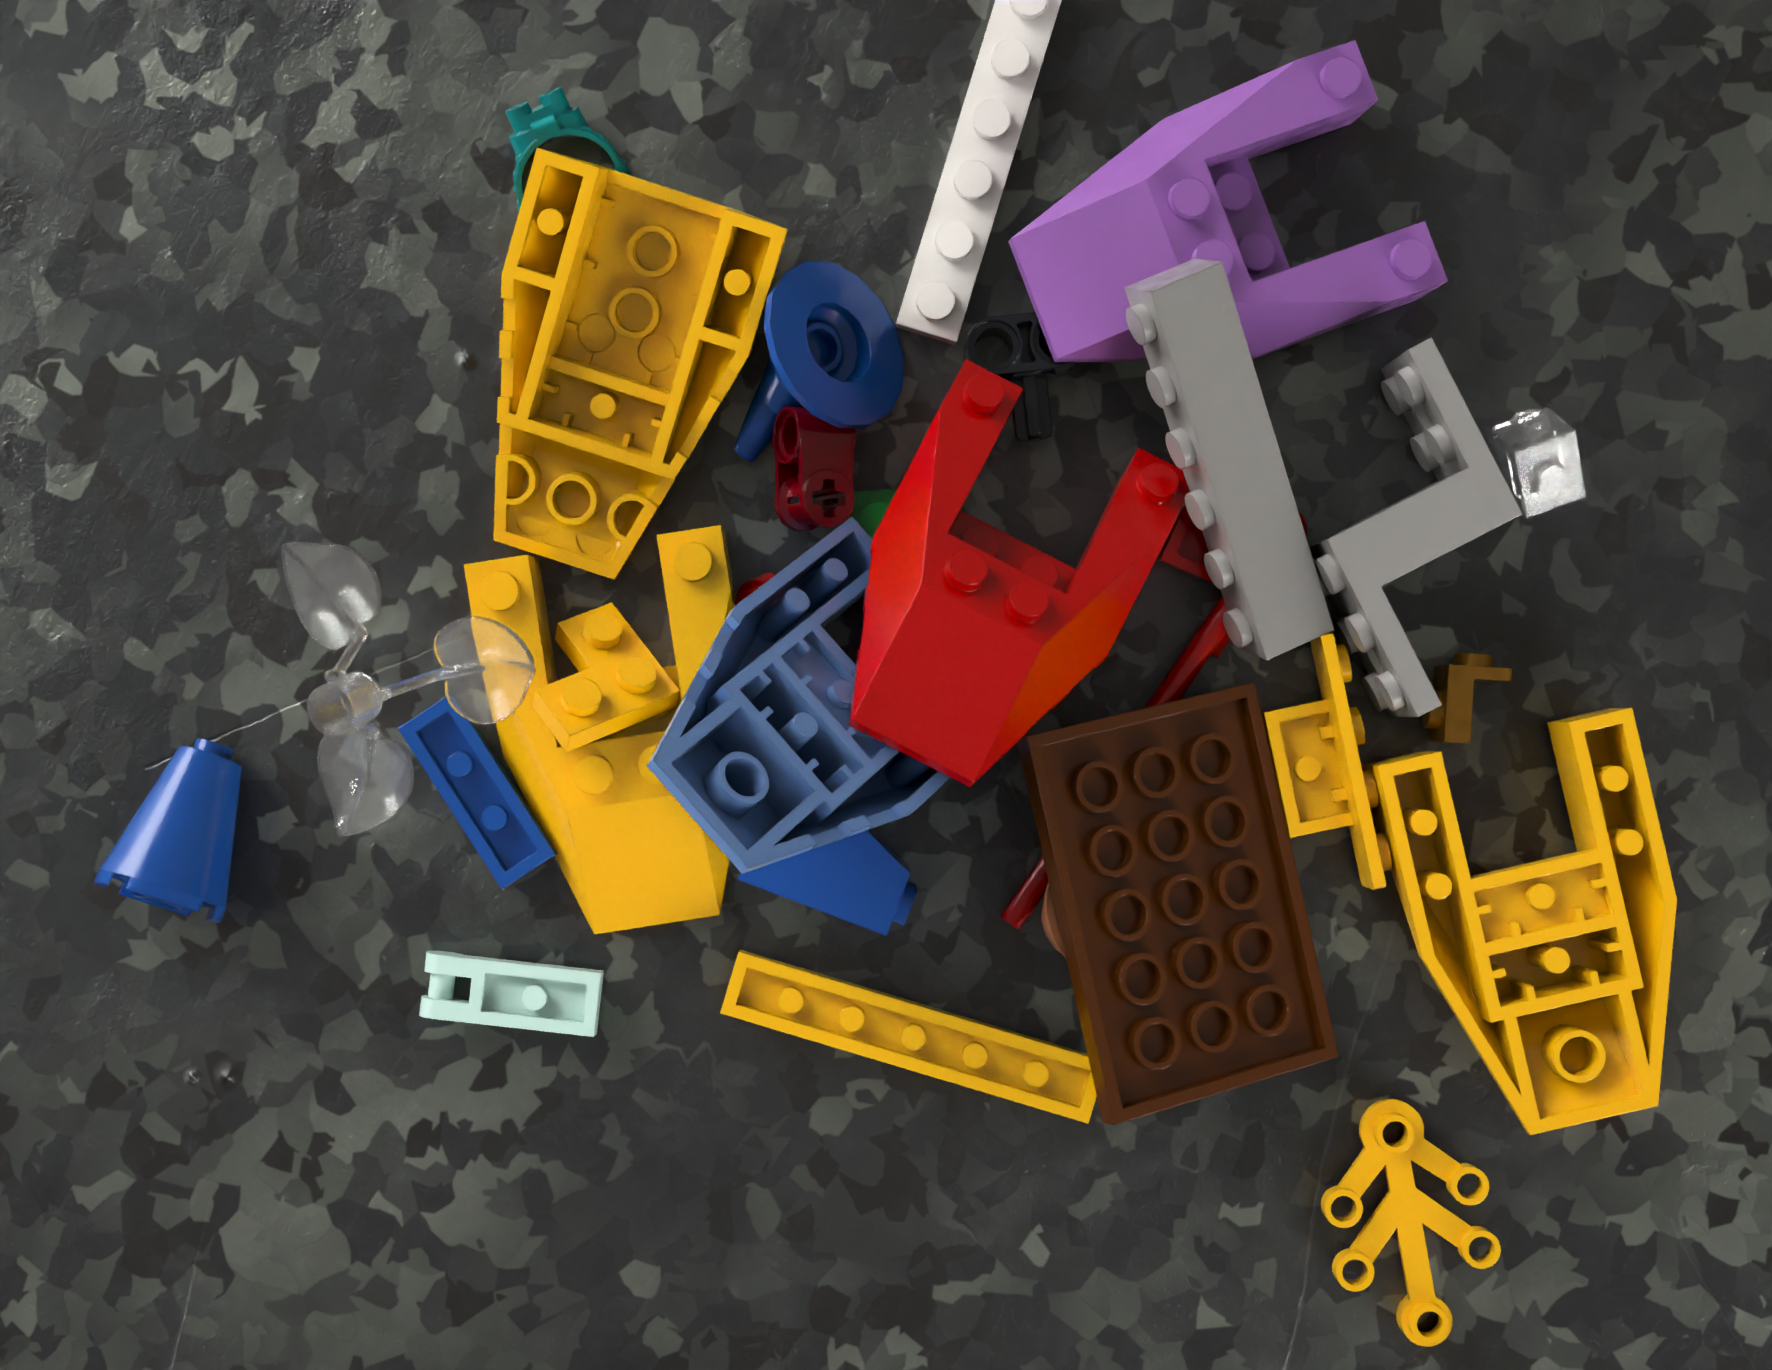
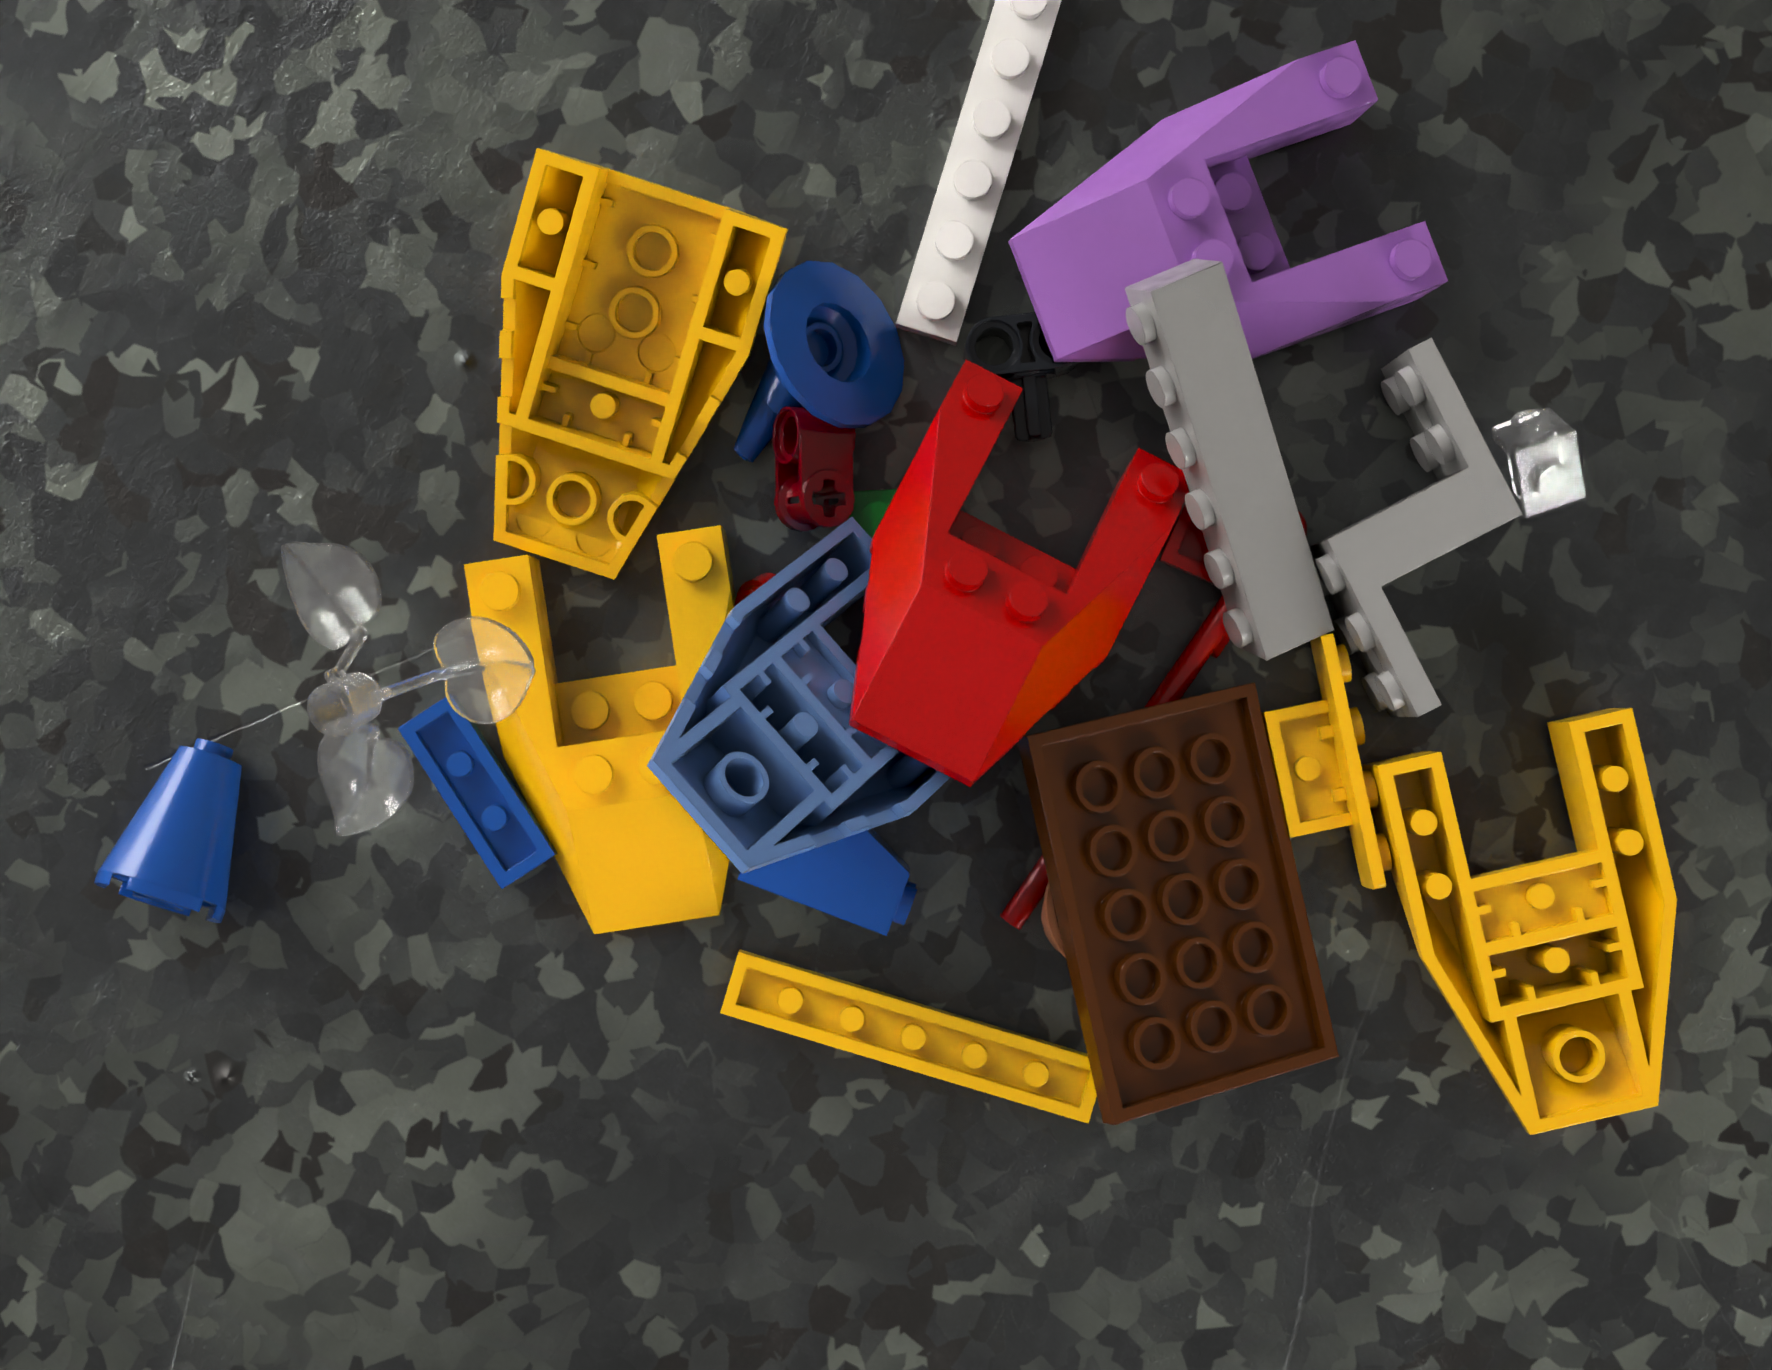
(513, 994): light aqua plate -> none
(549, 121): teal helmet -> none
(615, 681): yellow plate -> none
(1405, 1210): yellow plant -> none
(1455, 691): pearl gold bracket -> none

